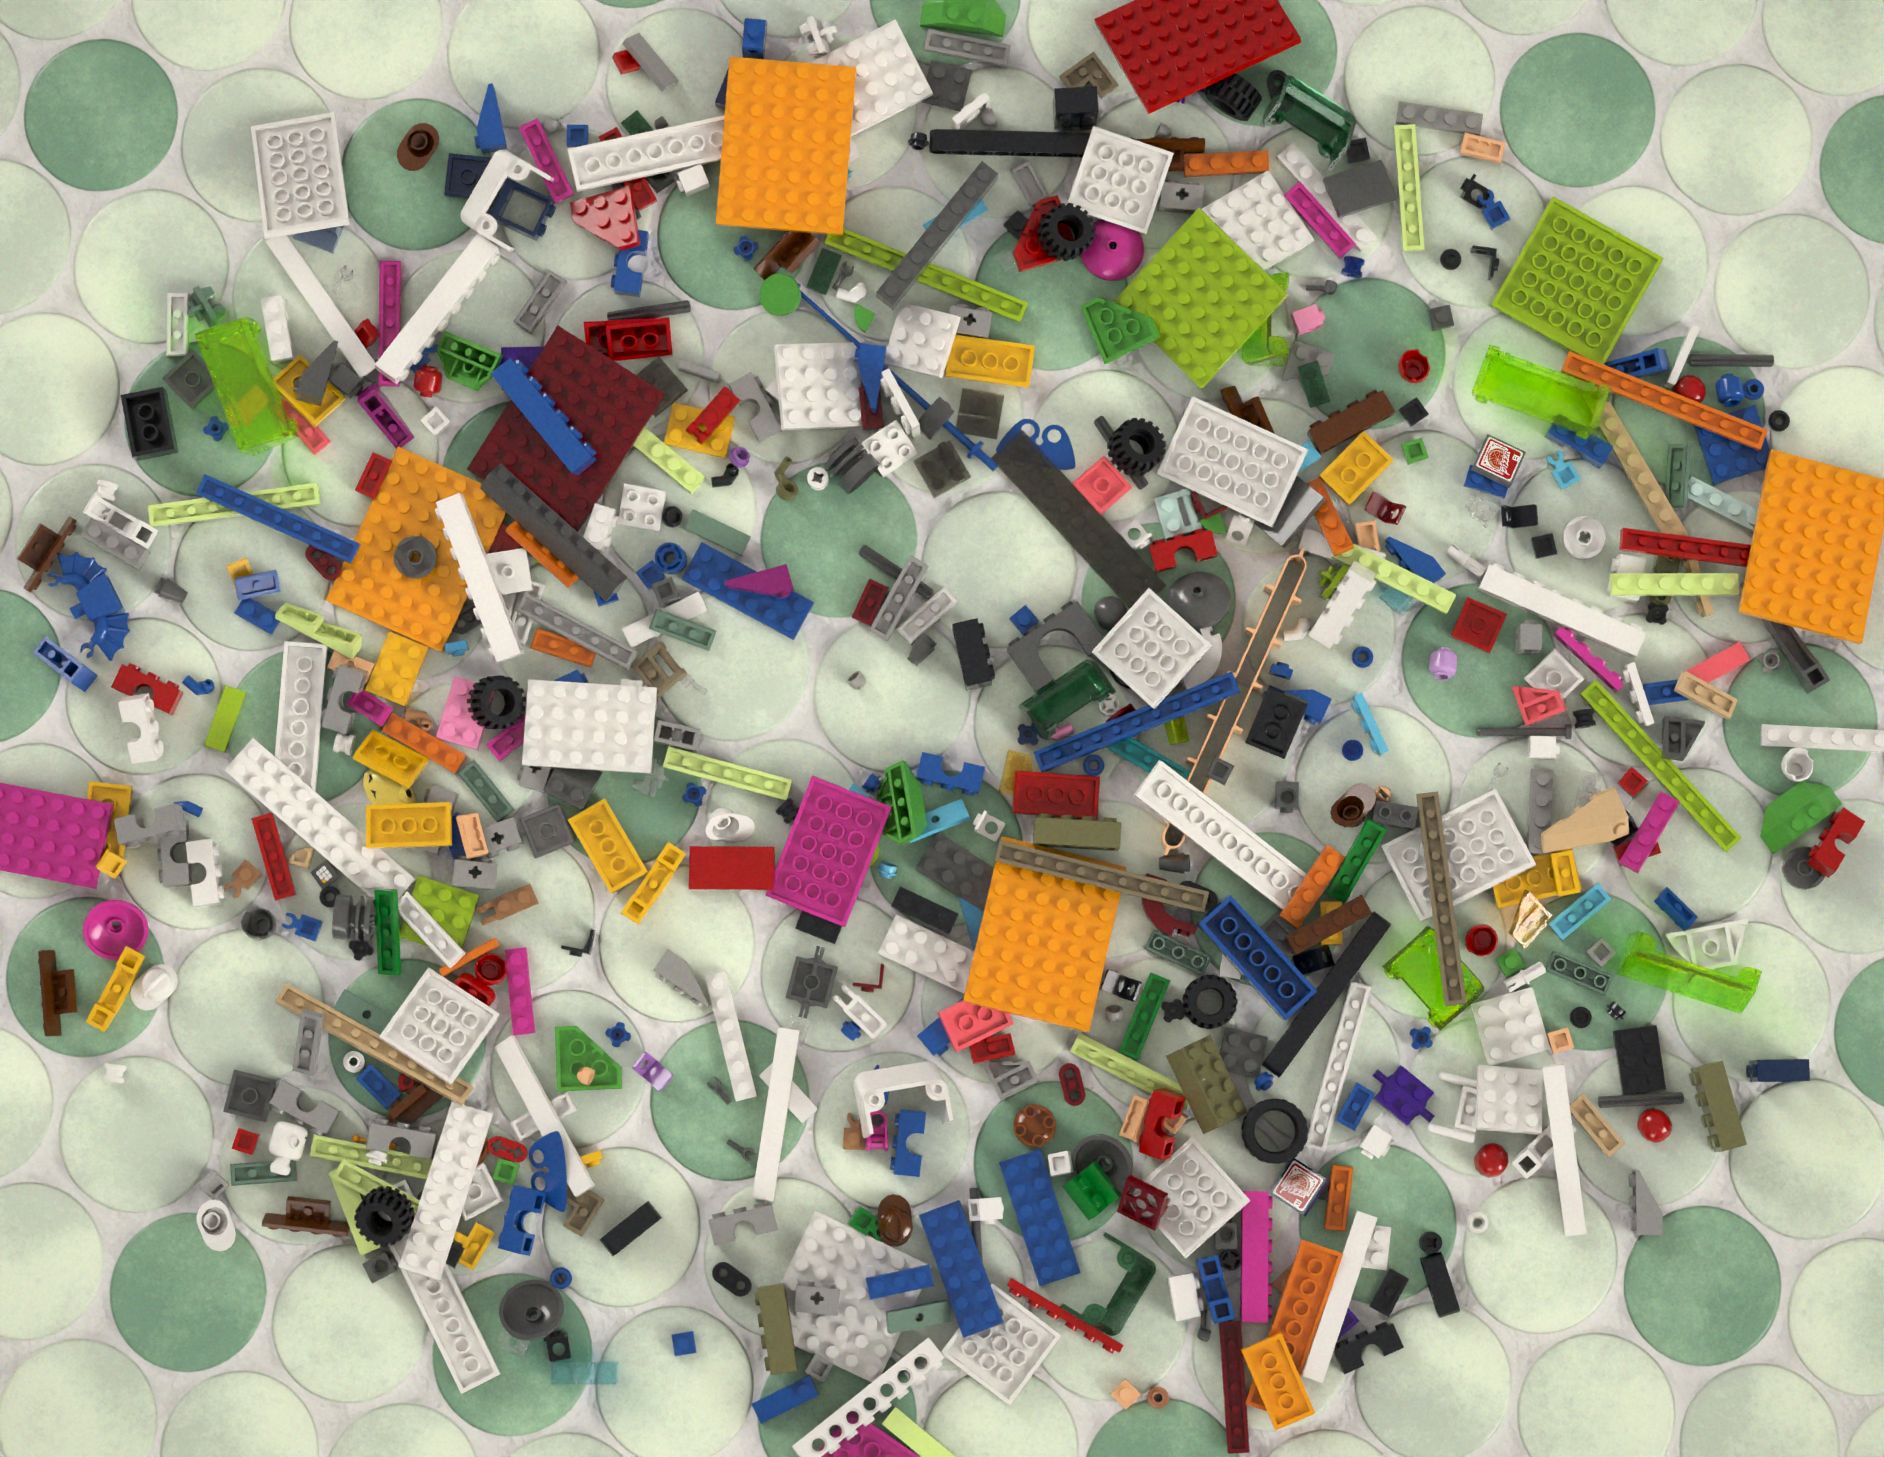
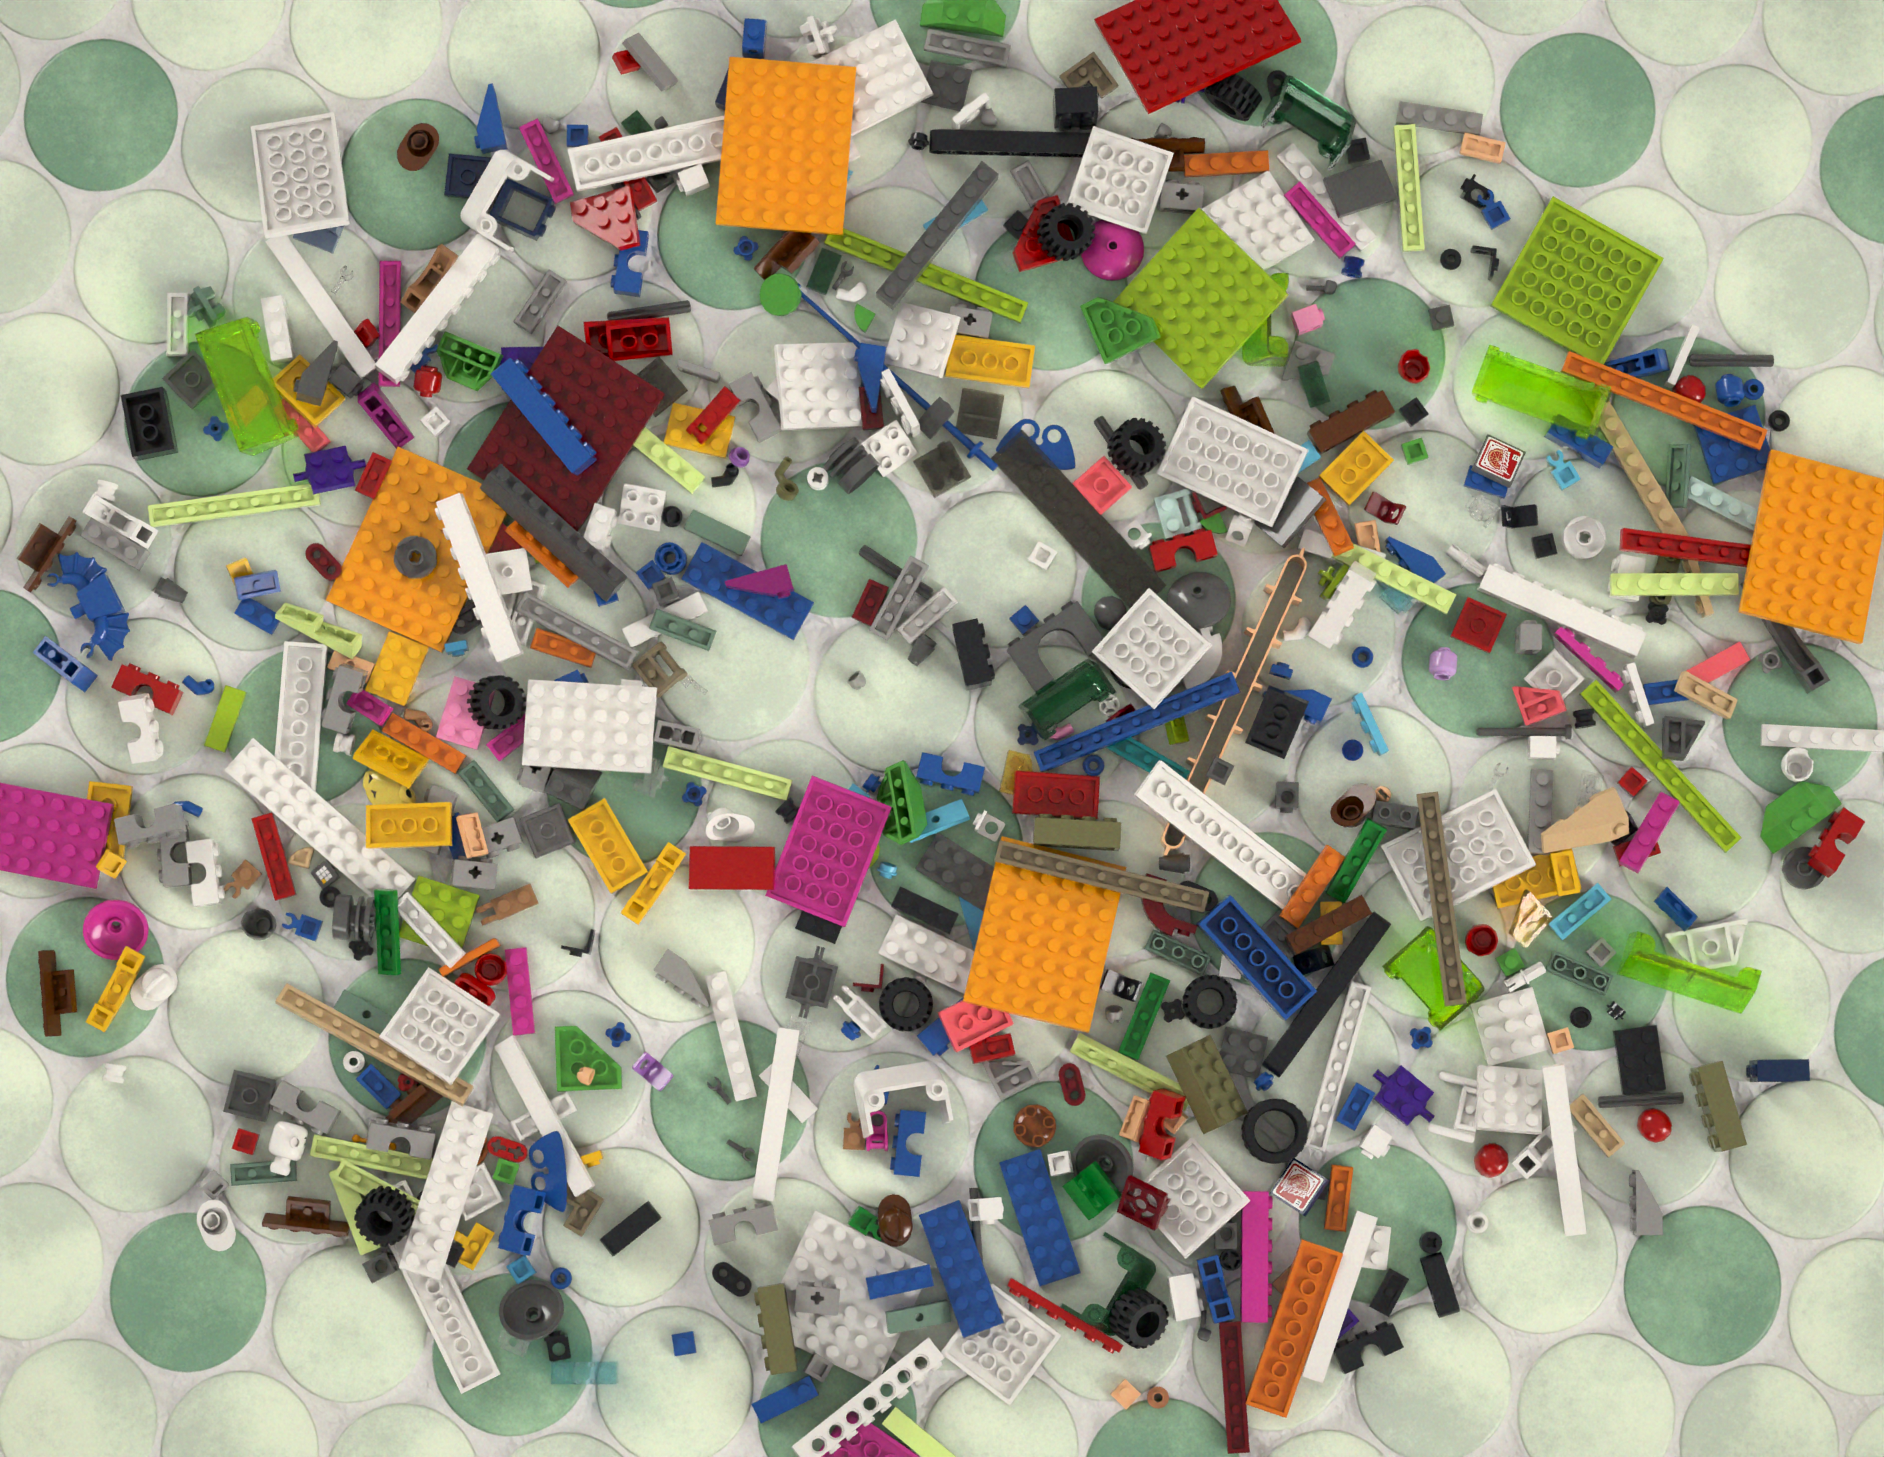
(278, 519): blue plate -> none
(308, 1042): light grey plate -> none
(329, 470): none -> dark purple plate
(376, 1157): white plate -> none
(436, 269): none -> medium nougat arch
(521, 1269): none -> dark azure tile
(906, 985): none -> black tyre
(1042, 555): none -> white plate
(1139, 1318): none -> black tyre
(1278, 1381): light orange plate -> none

